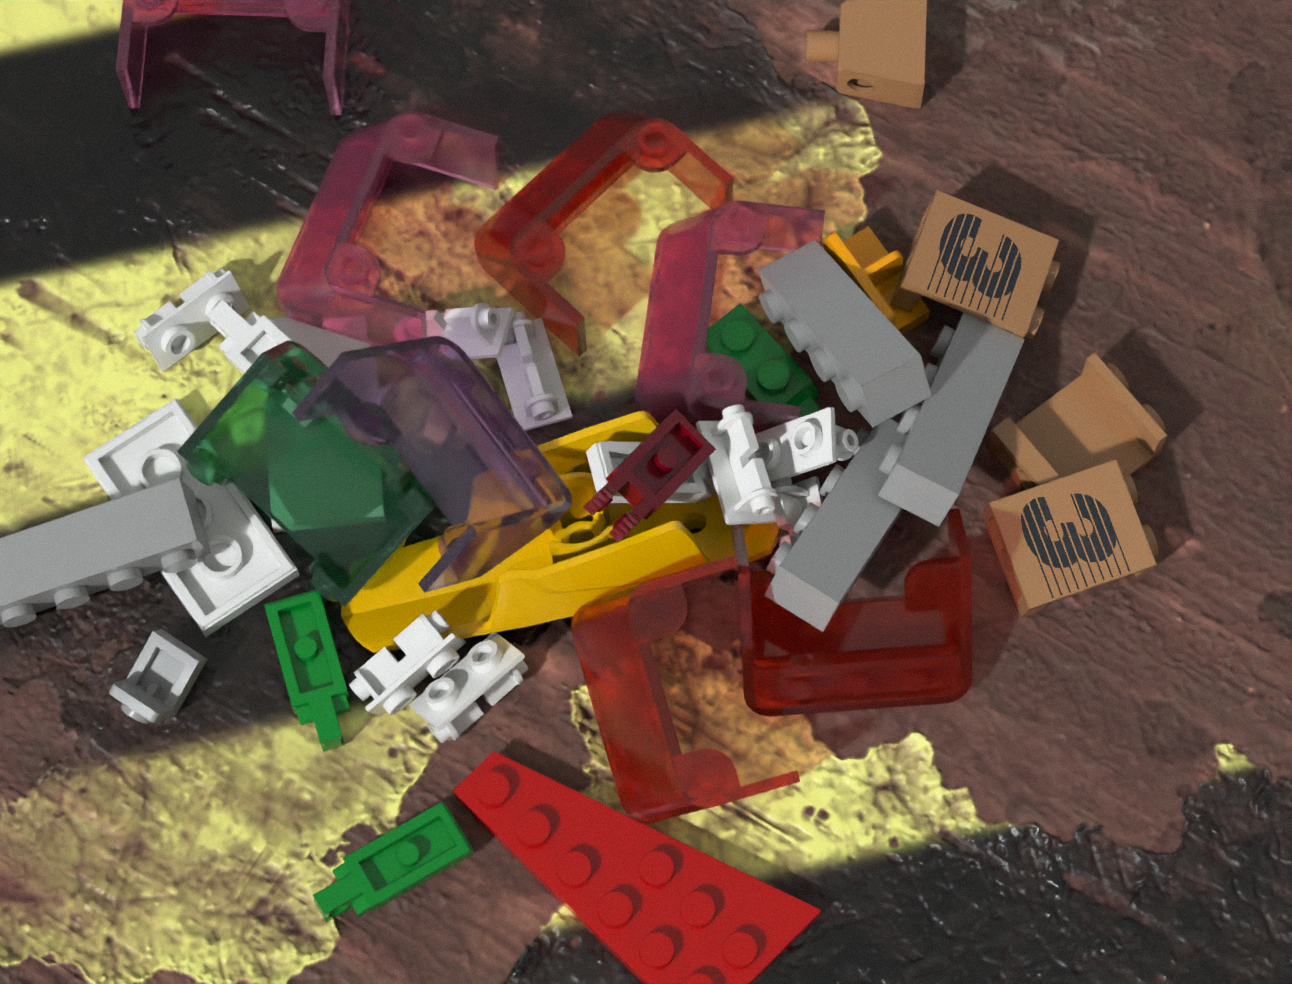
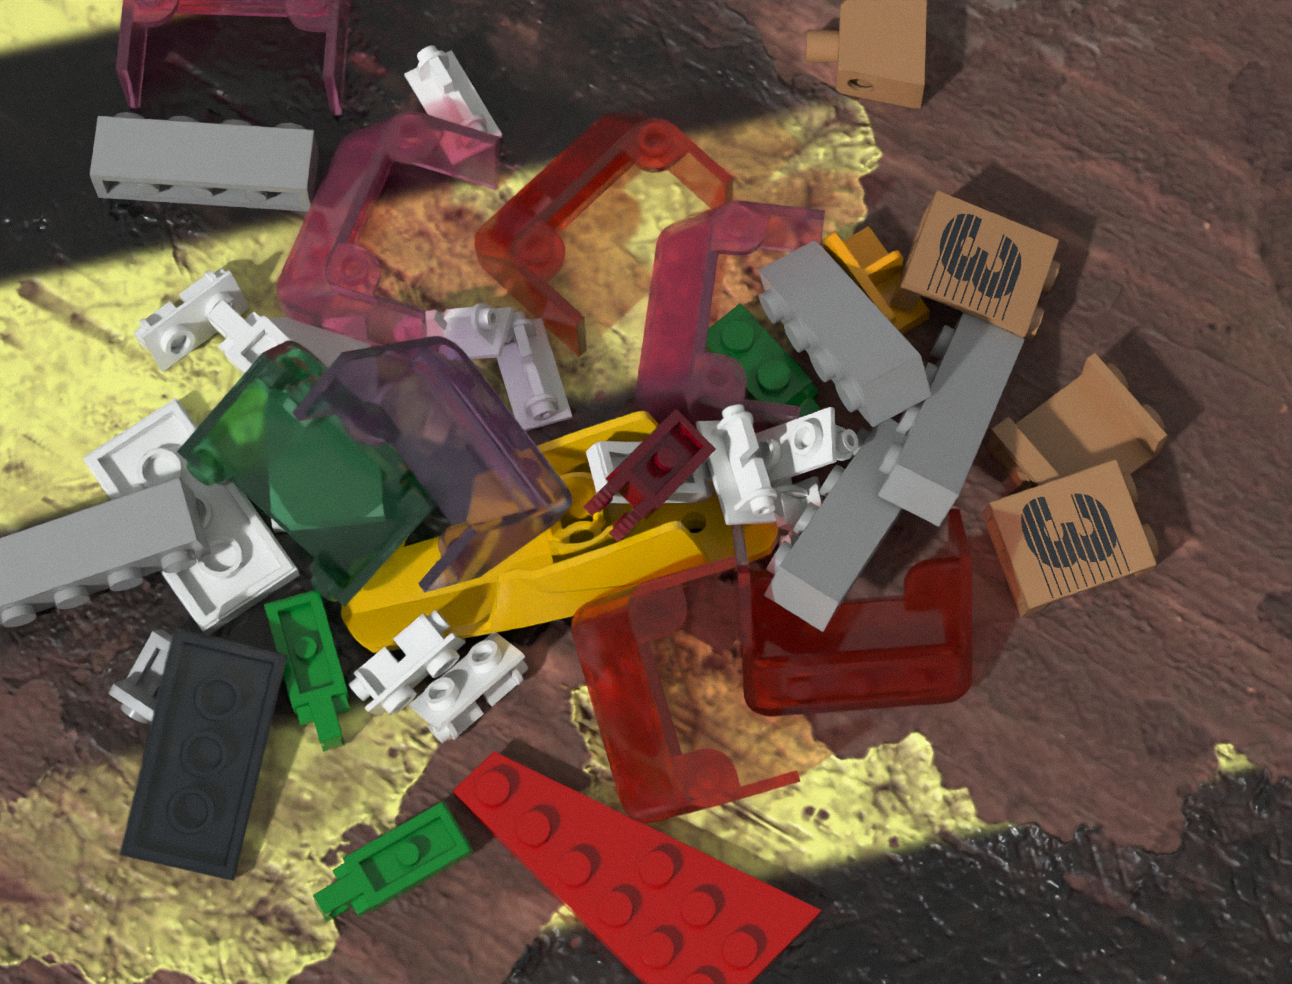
(203, 754): none -> black tile
(204, 162): none -> light grey brick
(448, 92): none -> hinge

